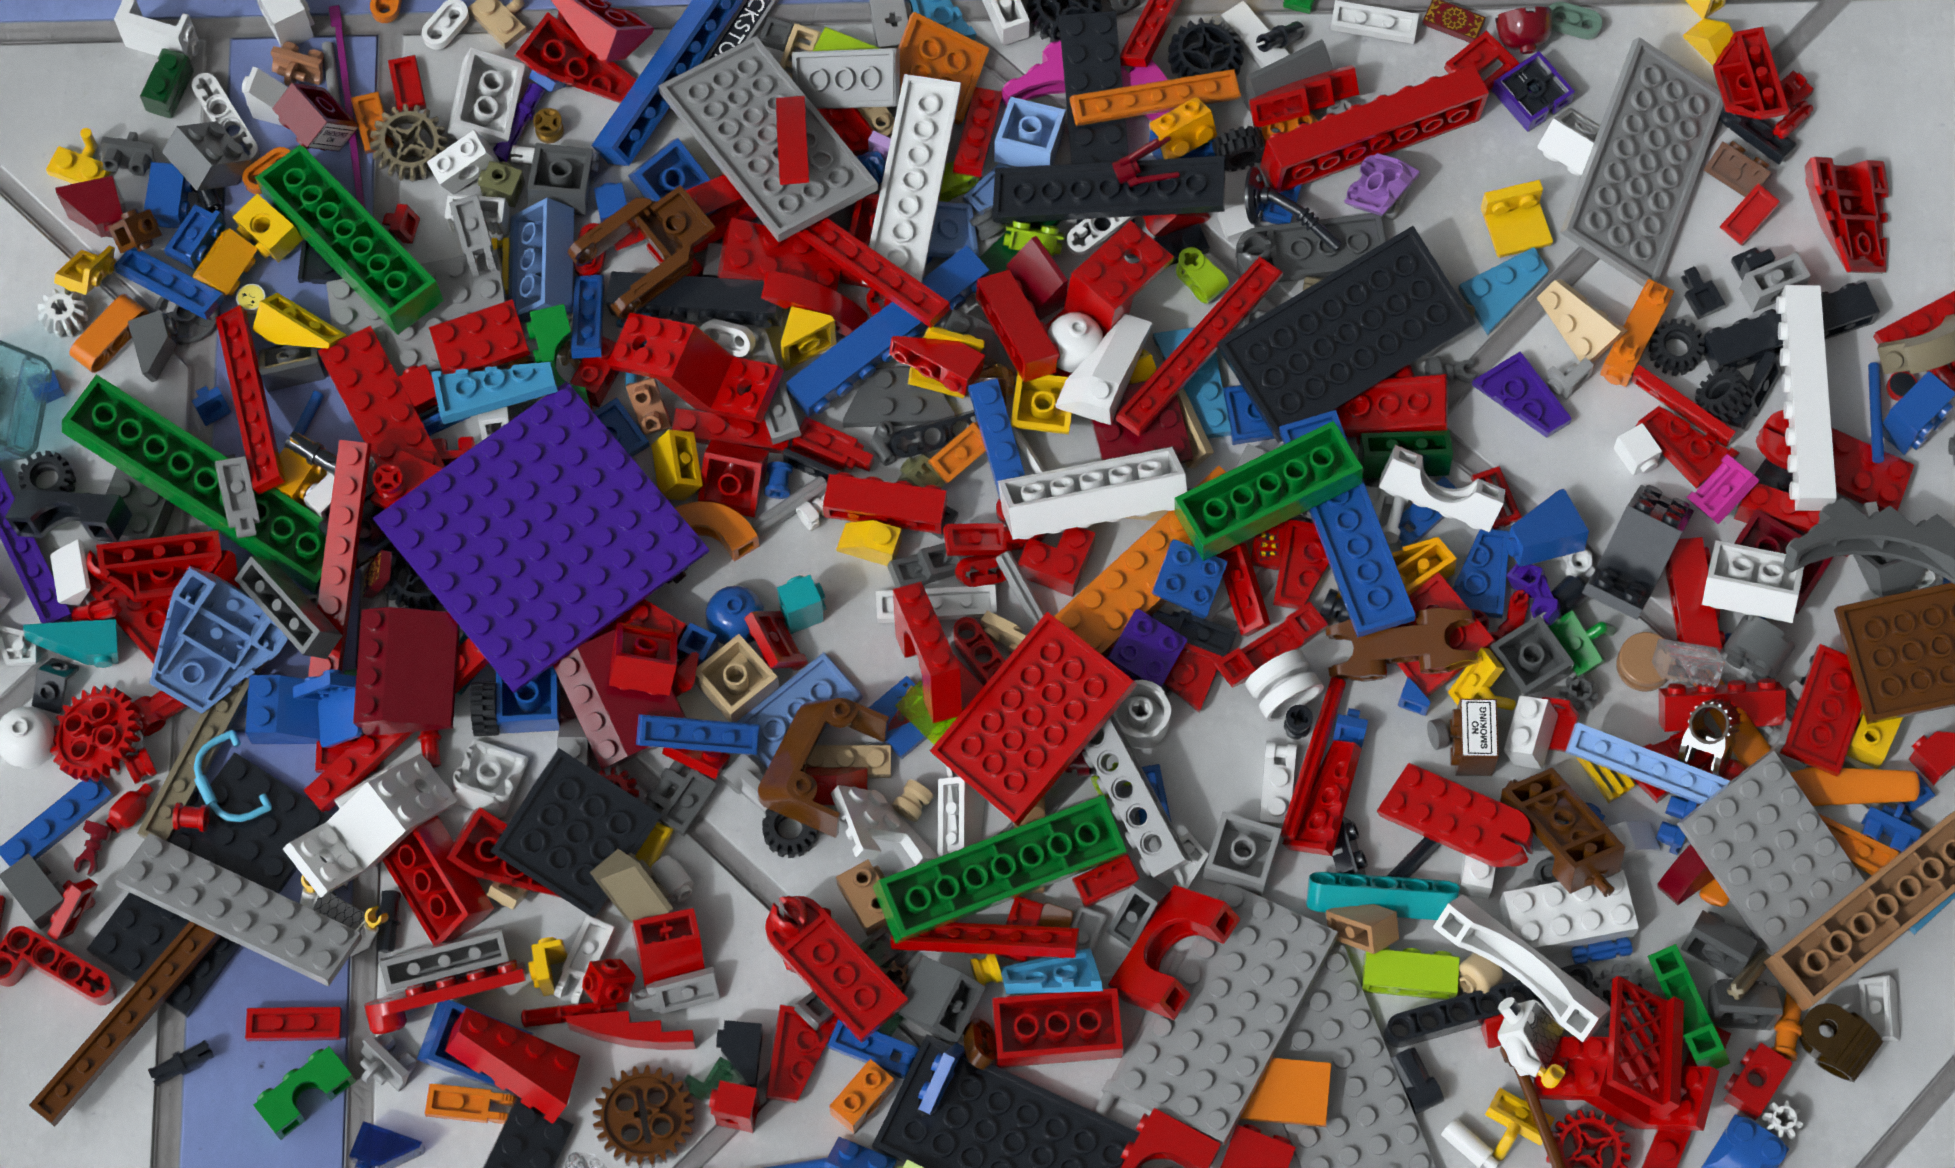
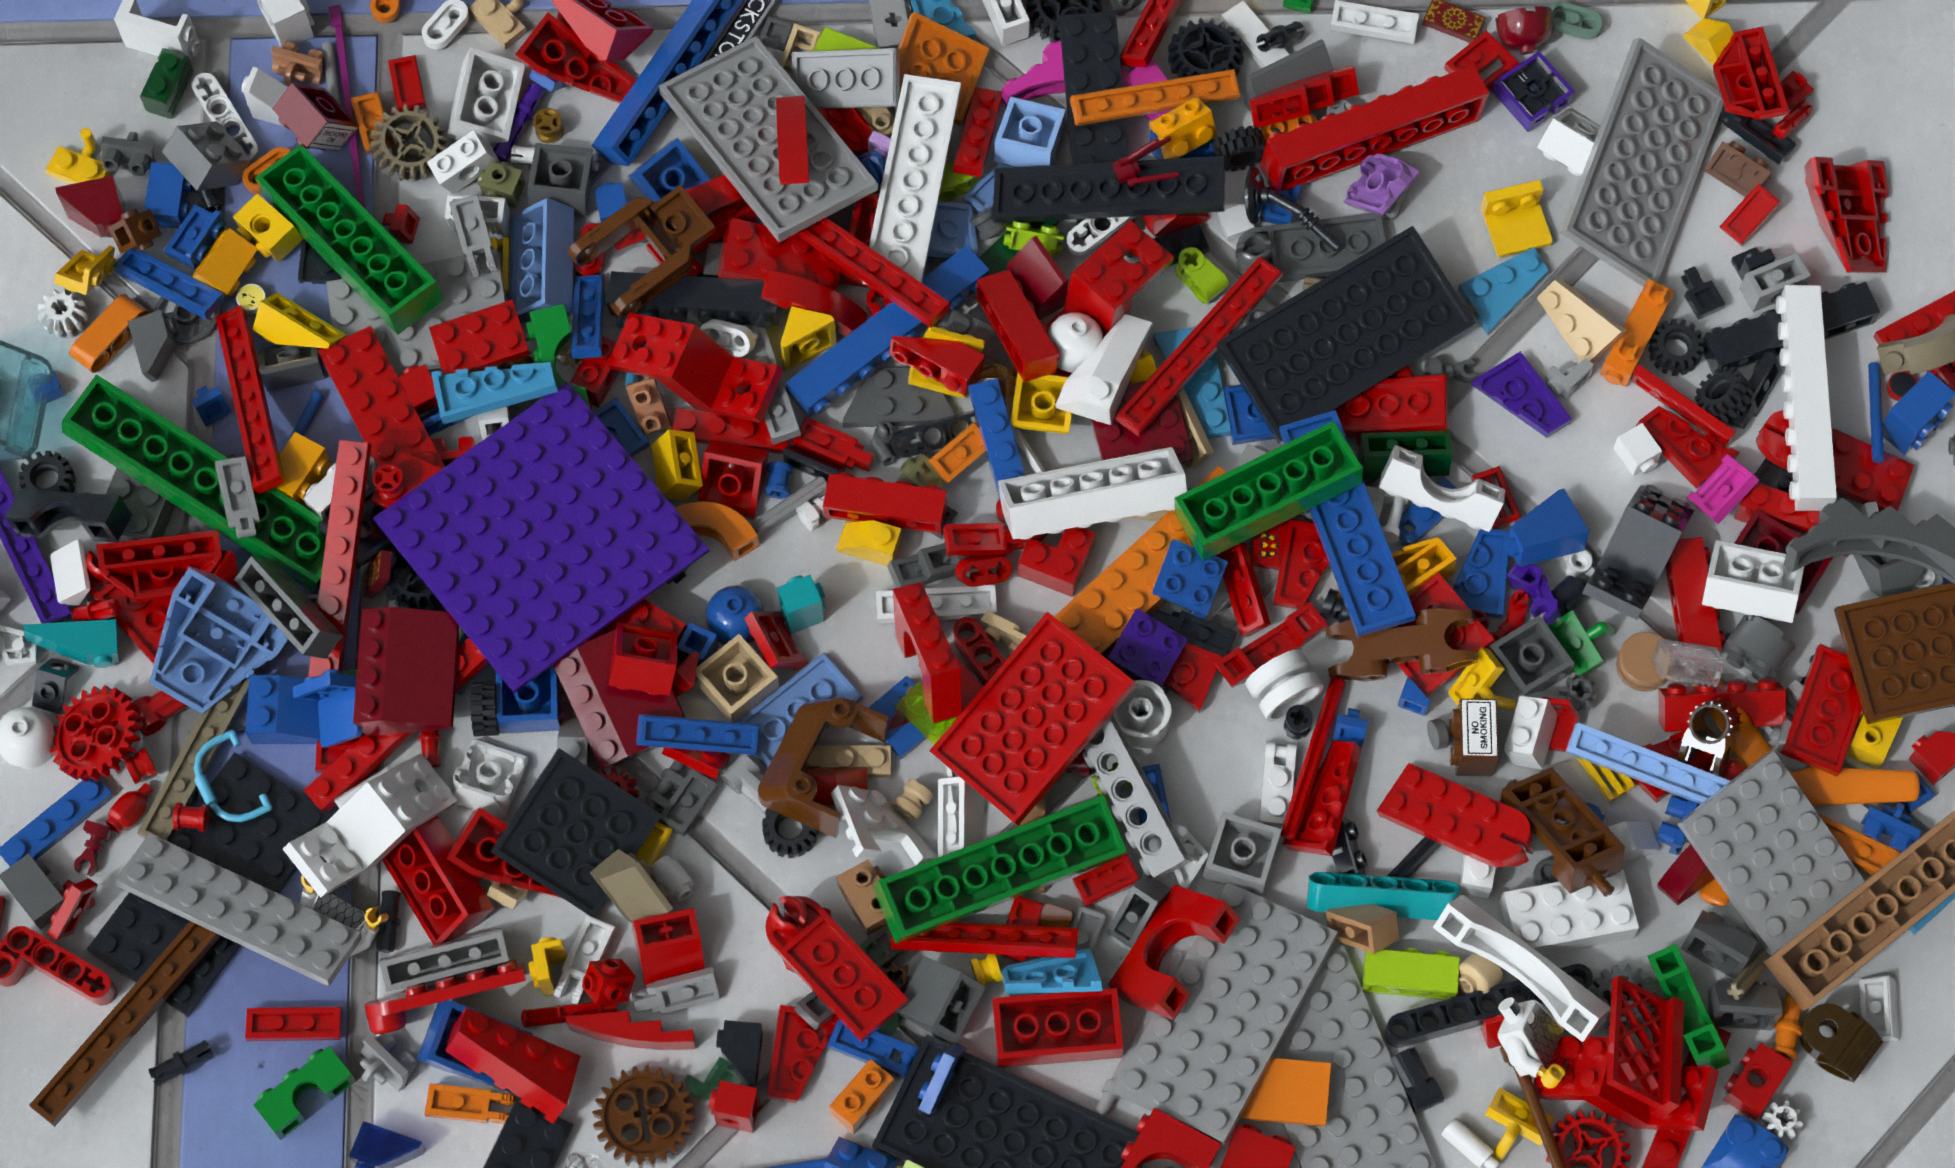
(312, 452): black pin -> none
(979, 1043): reddish brown beam -> none
(1020, 587): light grey axle -> none
(1601, 951): blue axle -> none

